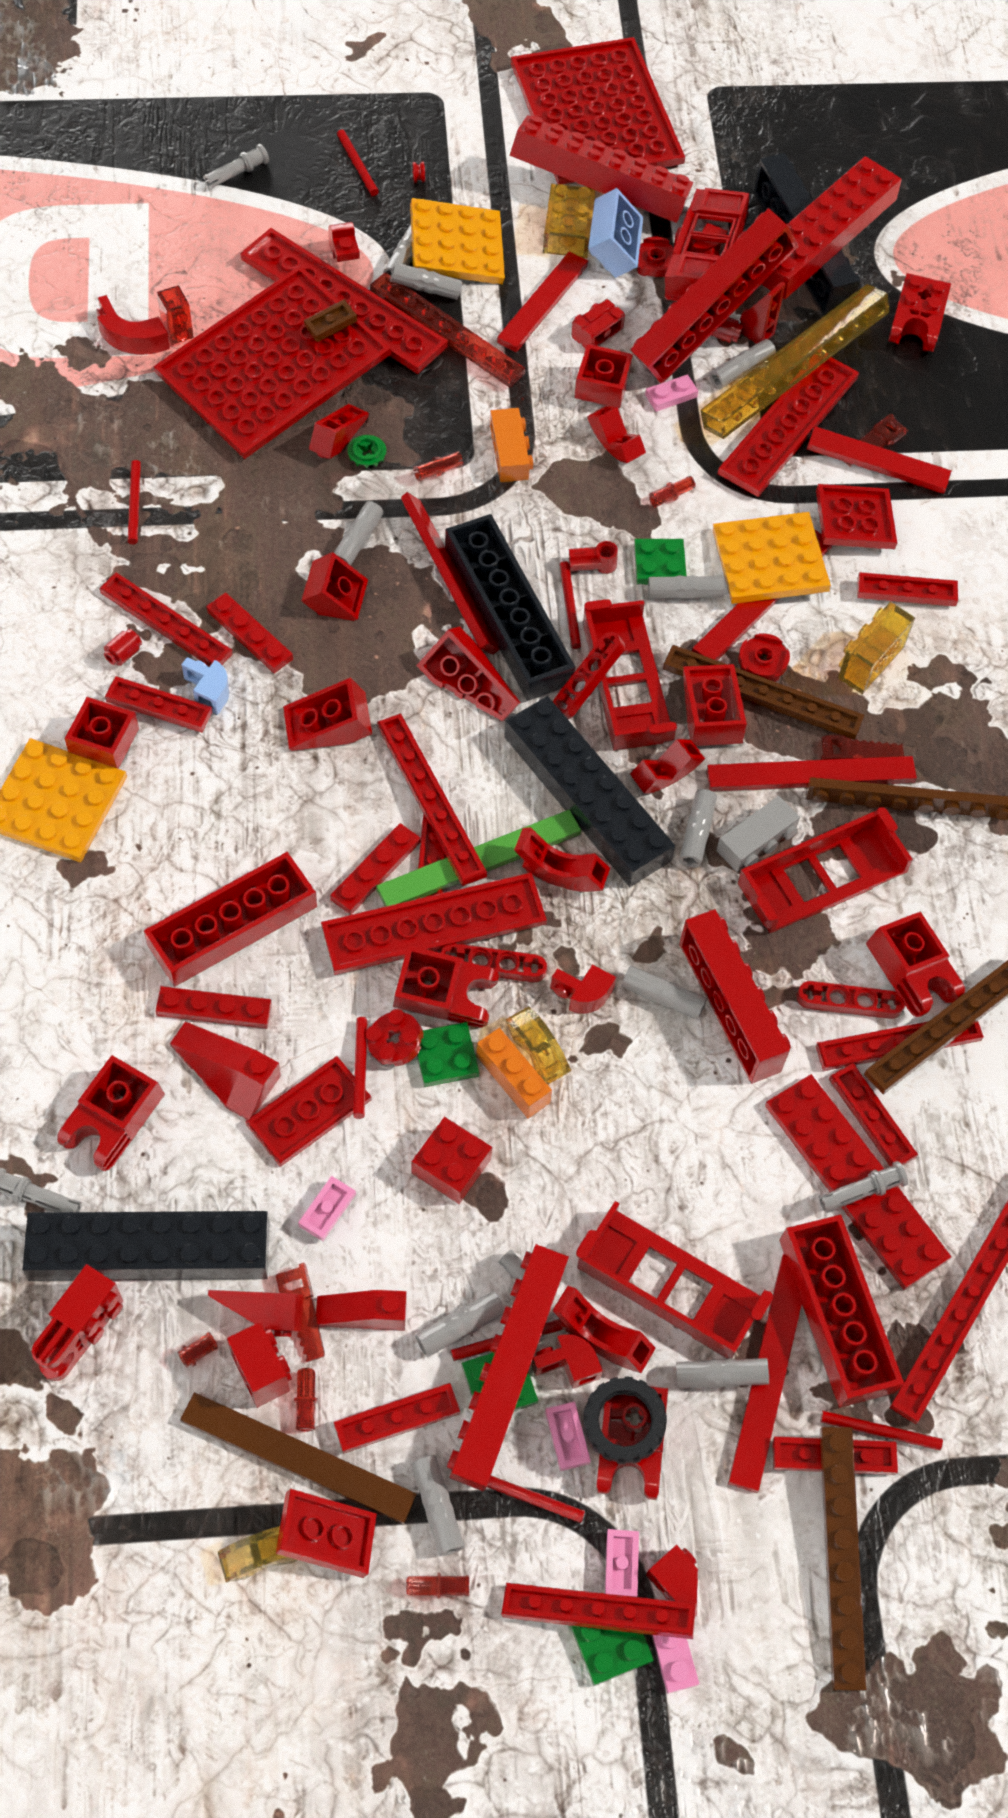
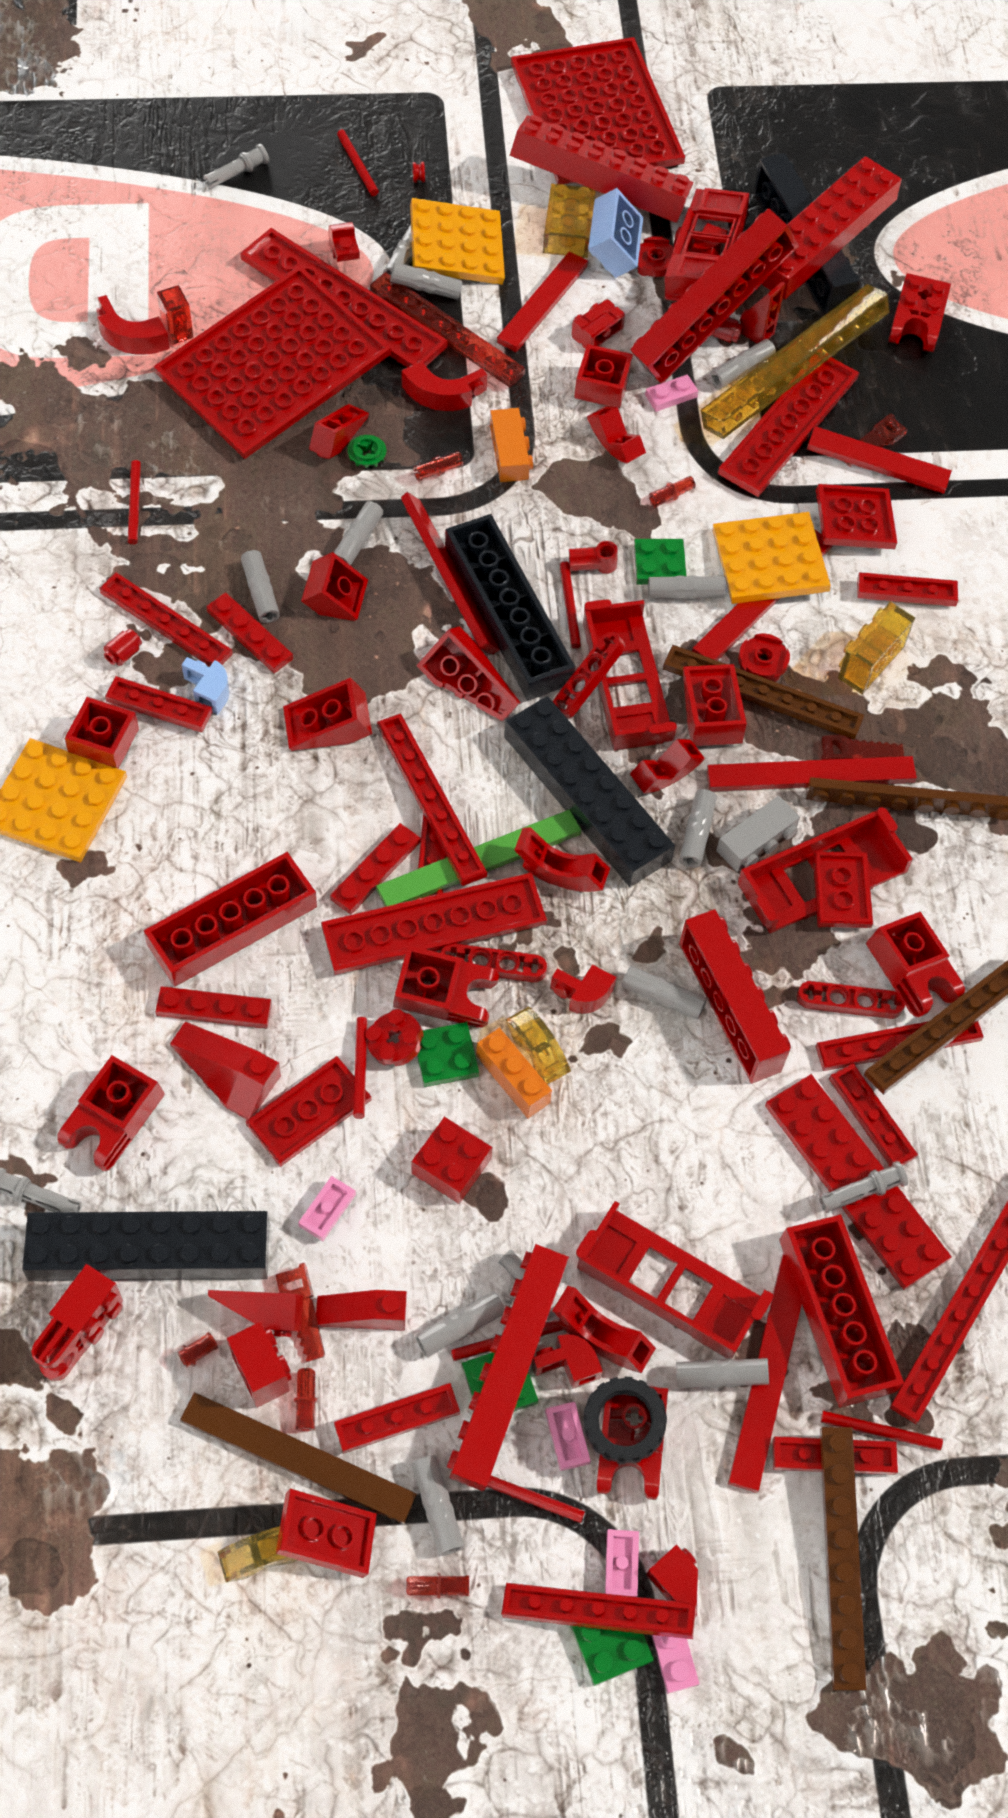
(260, 586): none -> light grey axle
(330, 320): reddish brown plate -> none
(442, 393): none -> red arch
(842, 889): none -> red tile

